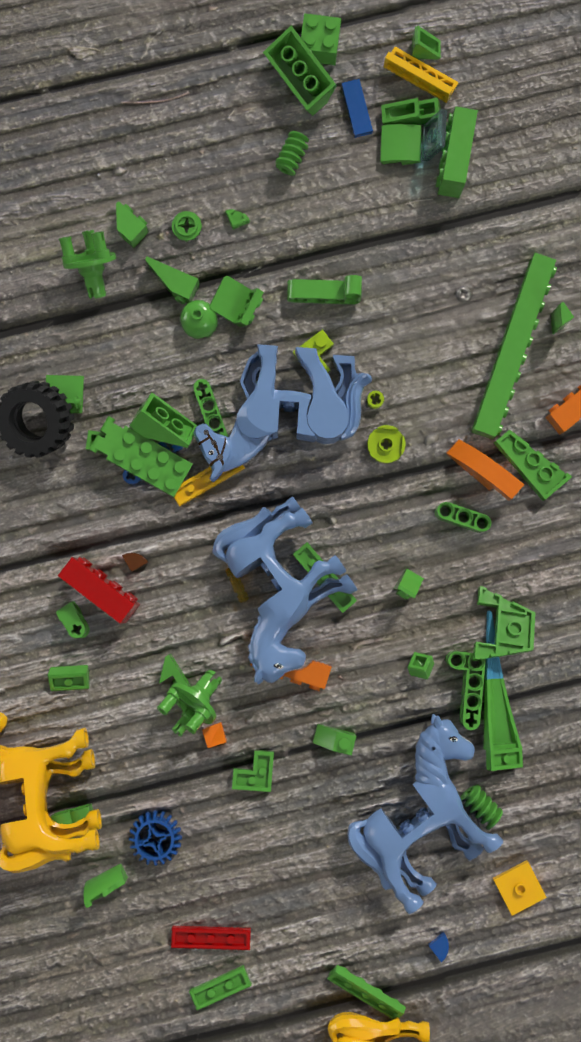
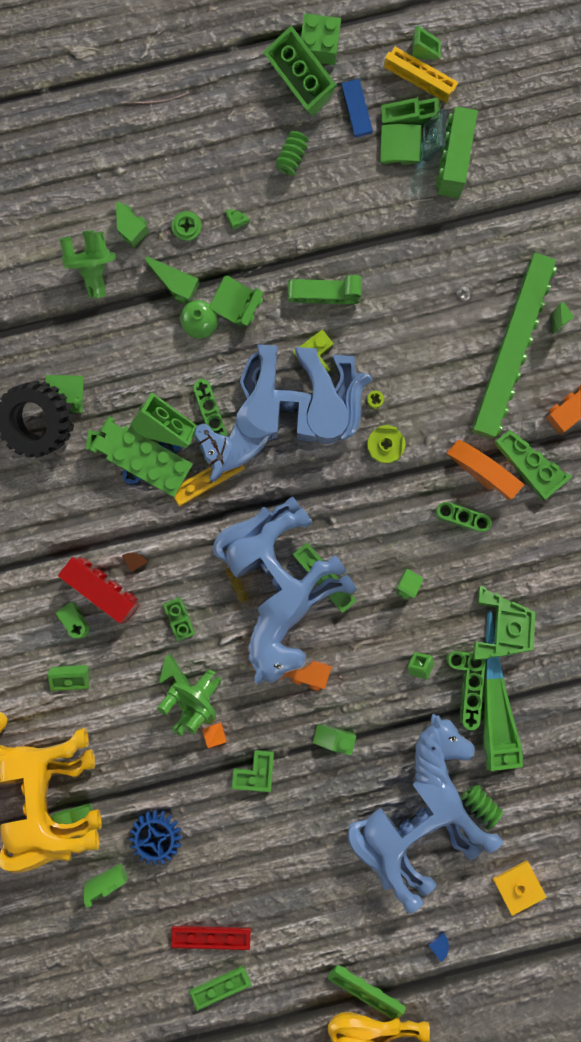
(179, 618): none -> bright green slope

